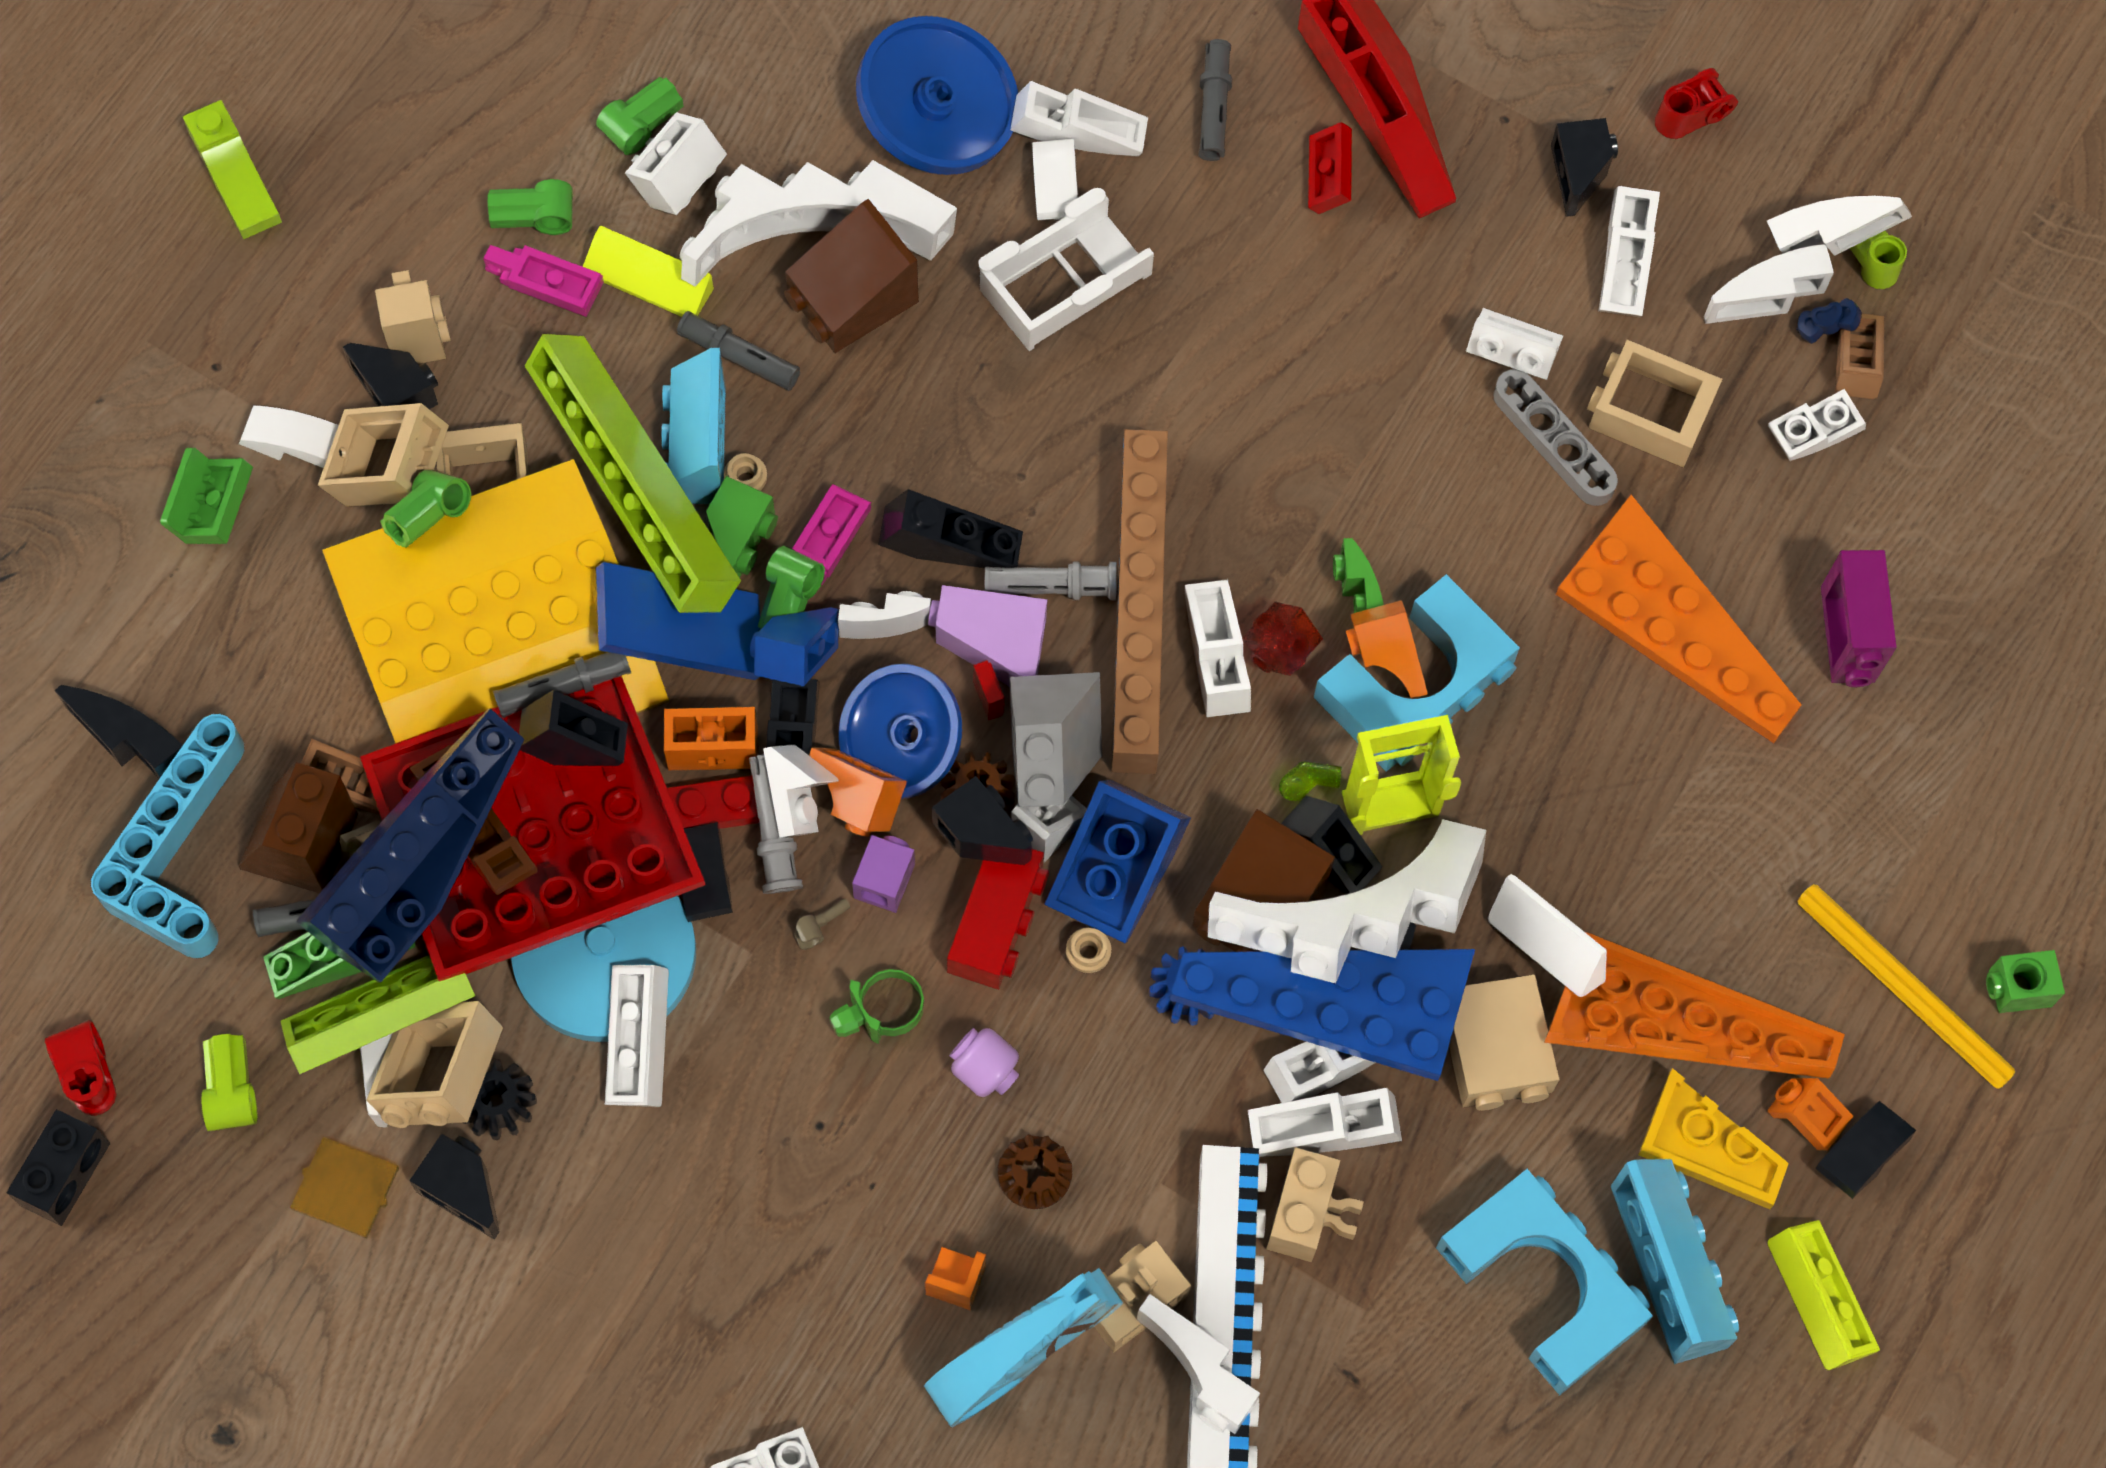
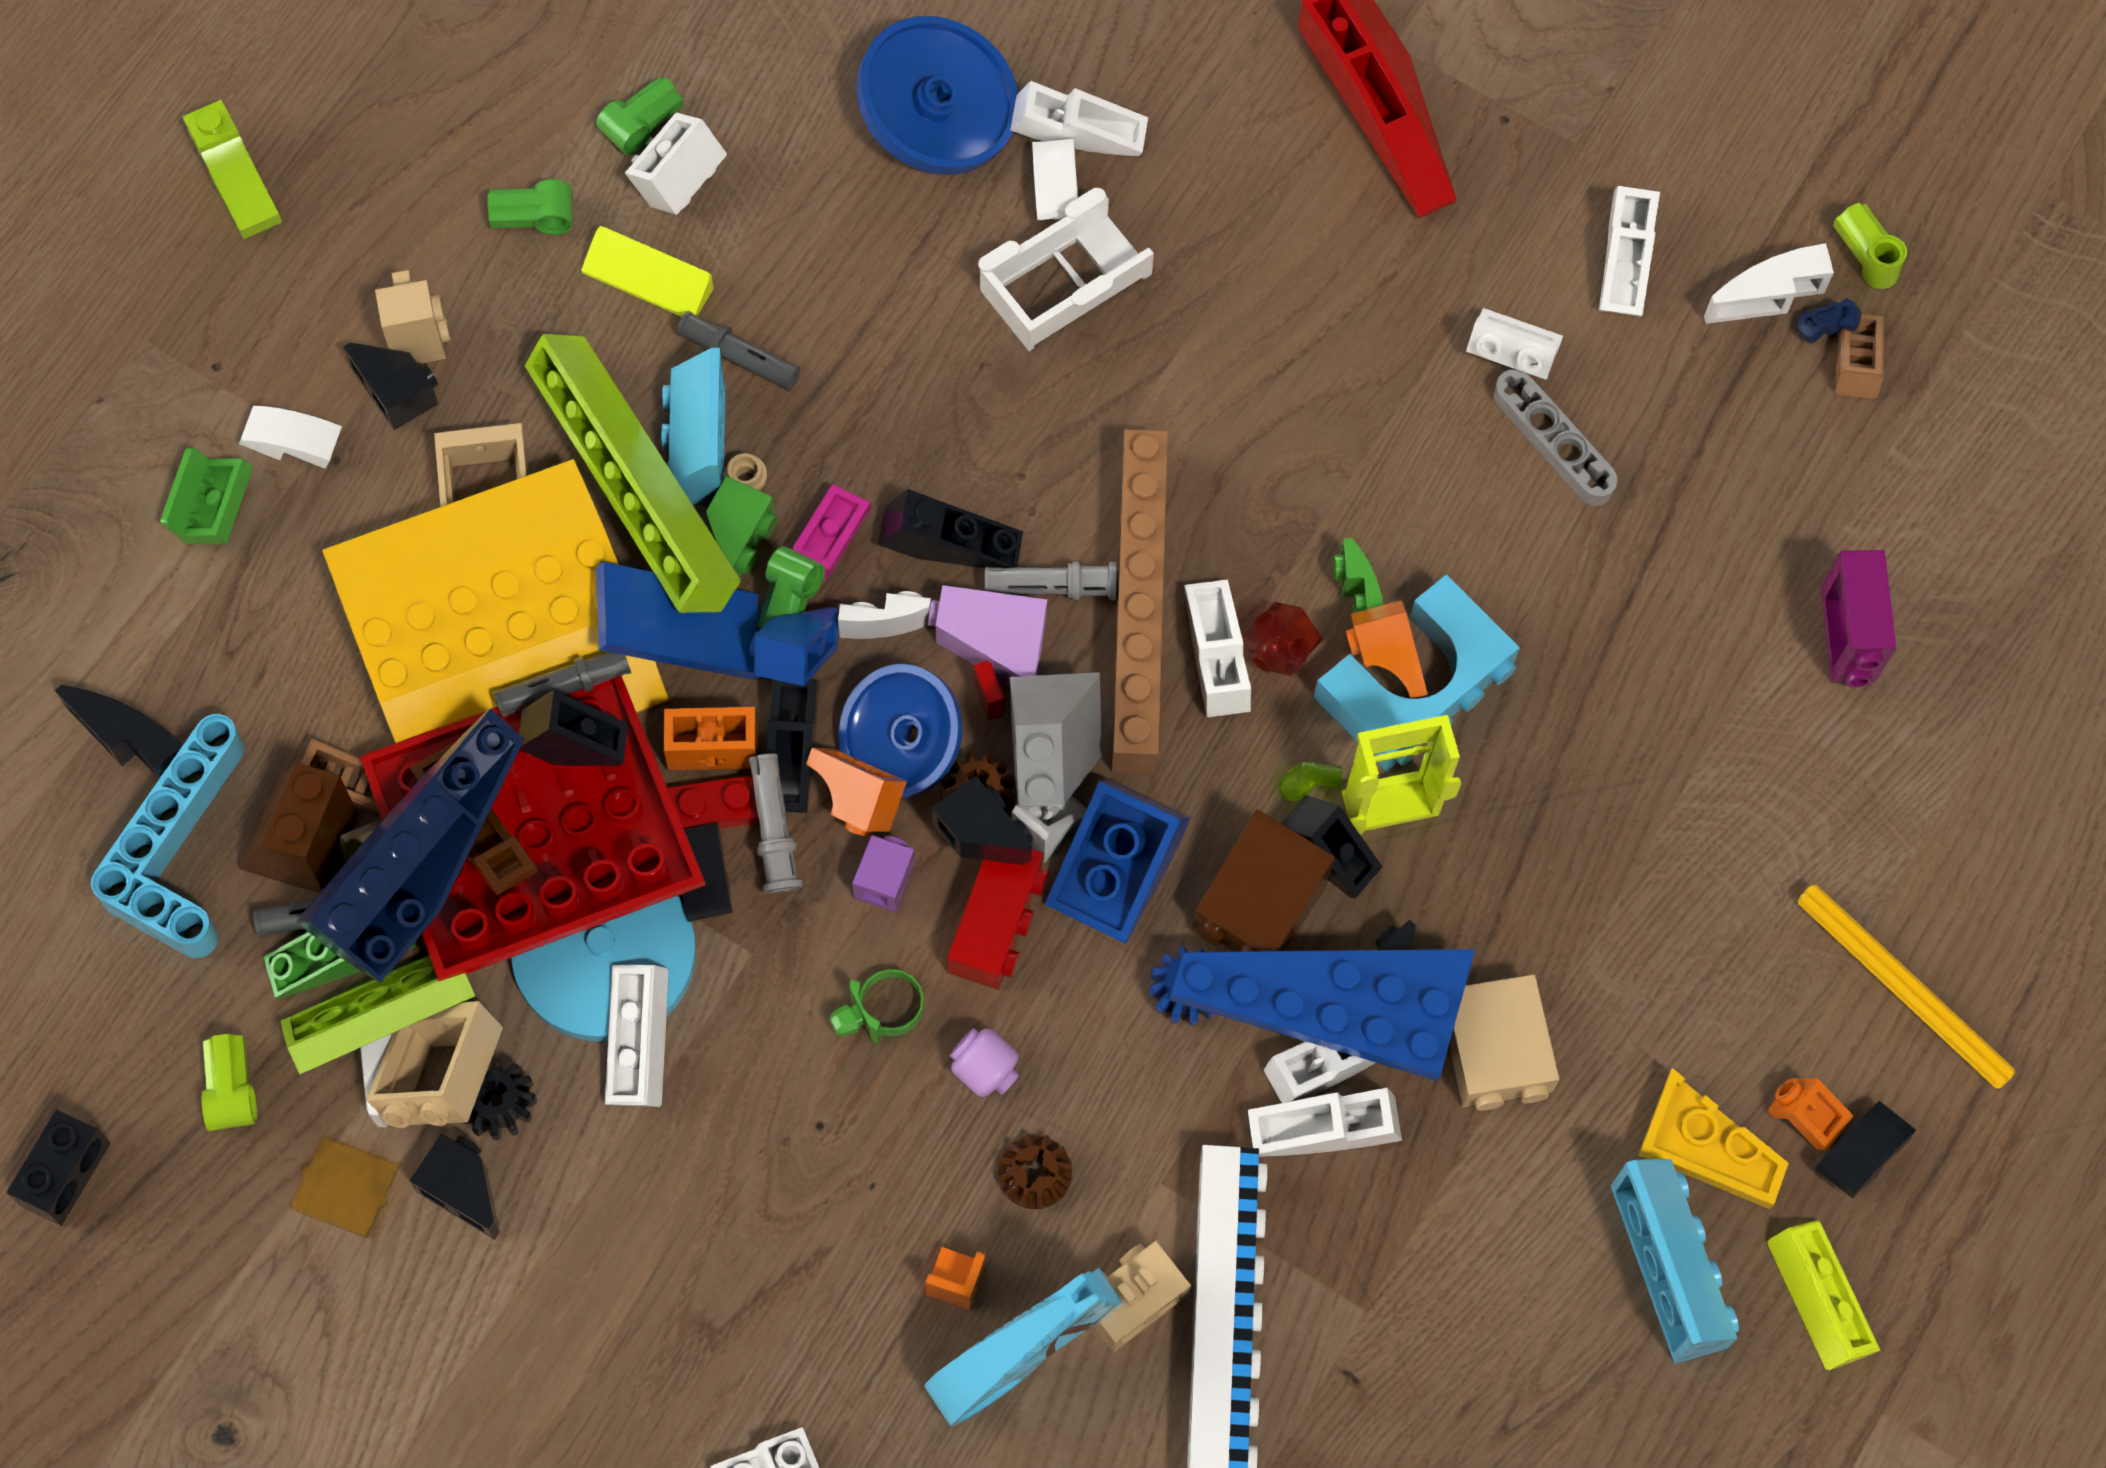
(82, 1062): red piece -> none
(416, 449): tan window -> none
(431, 498): bright green piece -> none
(545, 277): dark pink hinge -> none
(790, 780): white slope -> none
(808, 927): dark tan hand -> none
(813, 200): white arch -> none
(853, 279): reddish brown slope -> none
(1088, 937): tan plate -> none
(1215, 86): dark grey pin -> none
(1222, 1396): white slope -> none
(1306, 1205): tan brick -> none
(1330, 168): red plate -> none
(1375, 919): white arch -> none
(1529, 1216): medium azure arch -> none
(1548, 937): white slope -> none
(1582, 159): black slope -> none
(1642, 432): tan window -> none
(1659, 606): orange wing -> none
(1681, 1016): orange wing -> none
(1697, 104): red piece -> none
(1818, 426): white slope -> none
(1837, 222): white slope -> none
(2038, 969): bright green brick -> none

